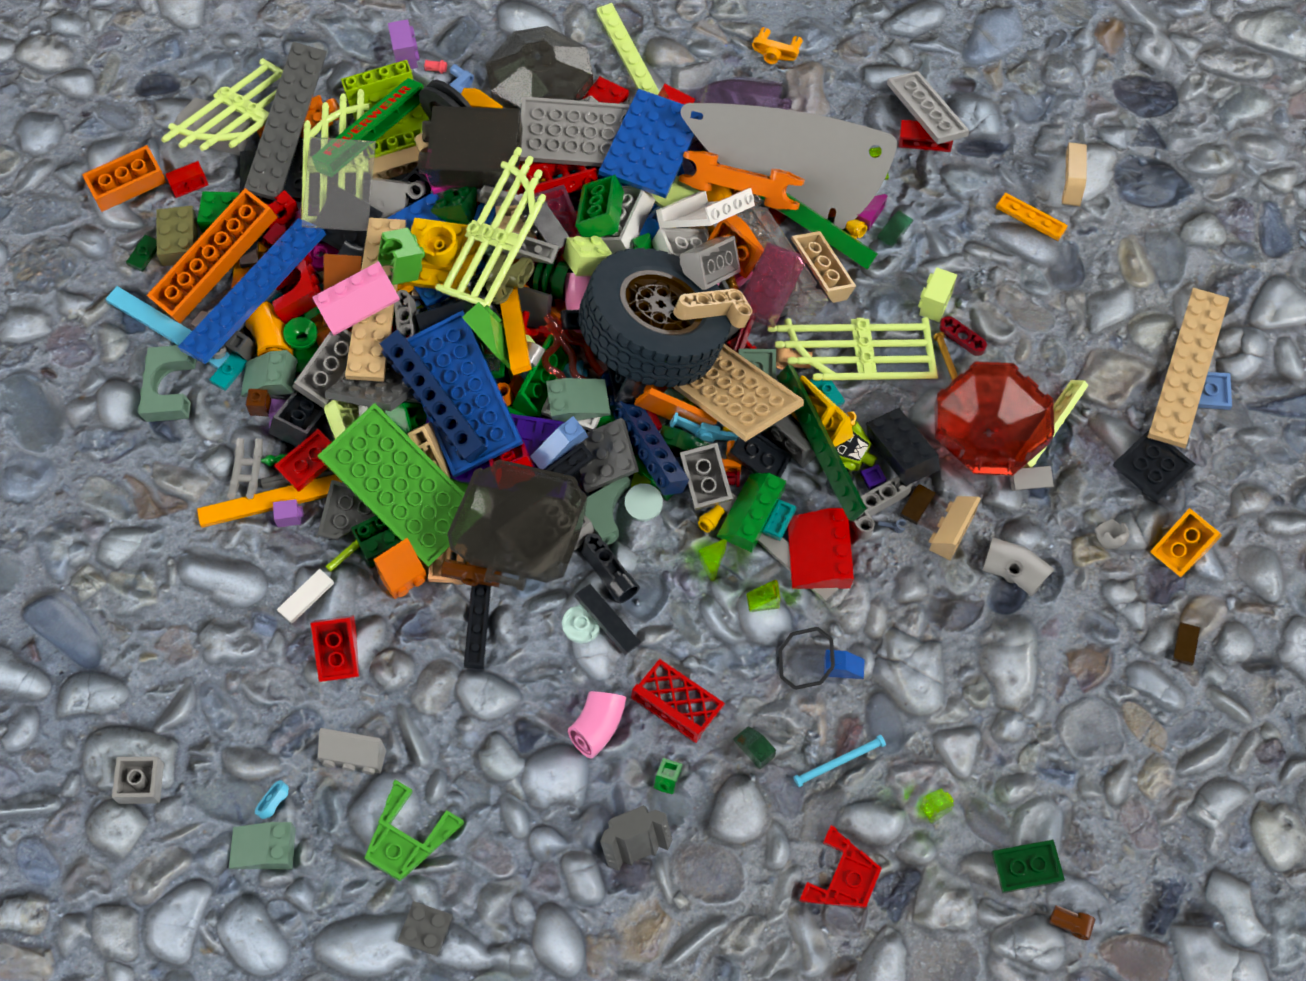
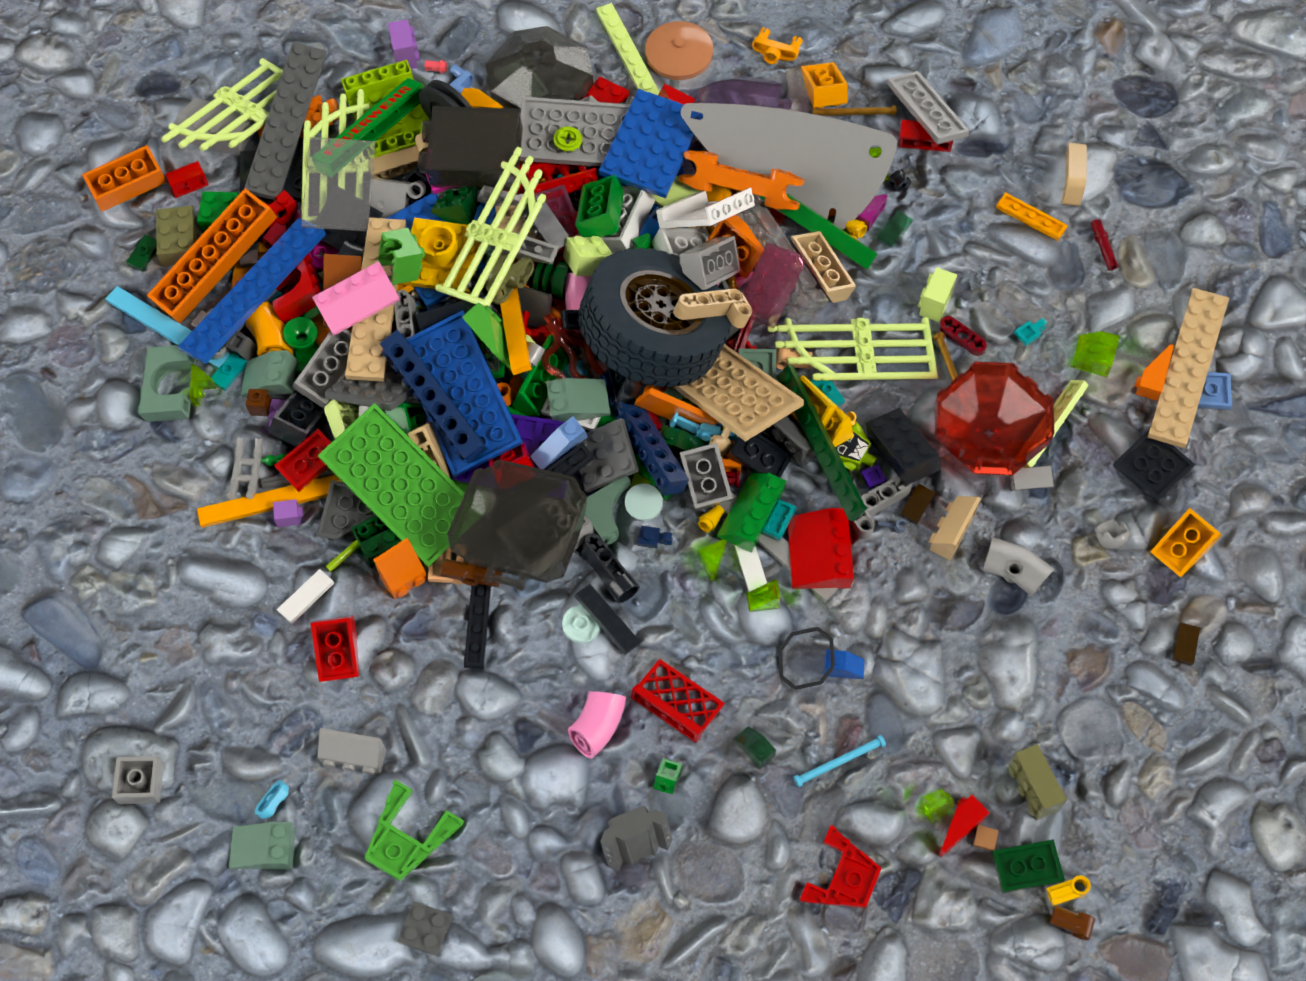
(199, 382): none -> clear neon green slope
(562, 134): none -> lime gear
(651, 537): none -> dark blue plate
(679, 50): none -> nougat dish
(723, 442): none -> tan piece
(751, 568): none -> white tile
(825, 85): none -> light orange slope
(855, 111): none -> pearl gold bar
(900, 180): none -> black wheel
(964, 820): none -> red slope
(985, 838): none -> medium nougat tile
(1030, 332): none -> teal plate
(1036, 782): none -> olive brick
(1066, 891): none -> yellow piece
(1095, 352): none -> clear neon green slope
(1101, 238): none -> dark red pin
(1153, 377): none -> orange slope

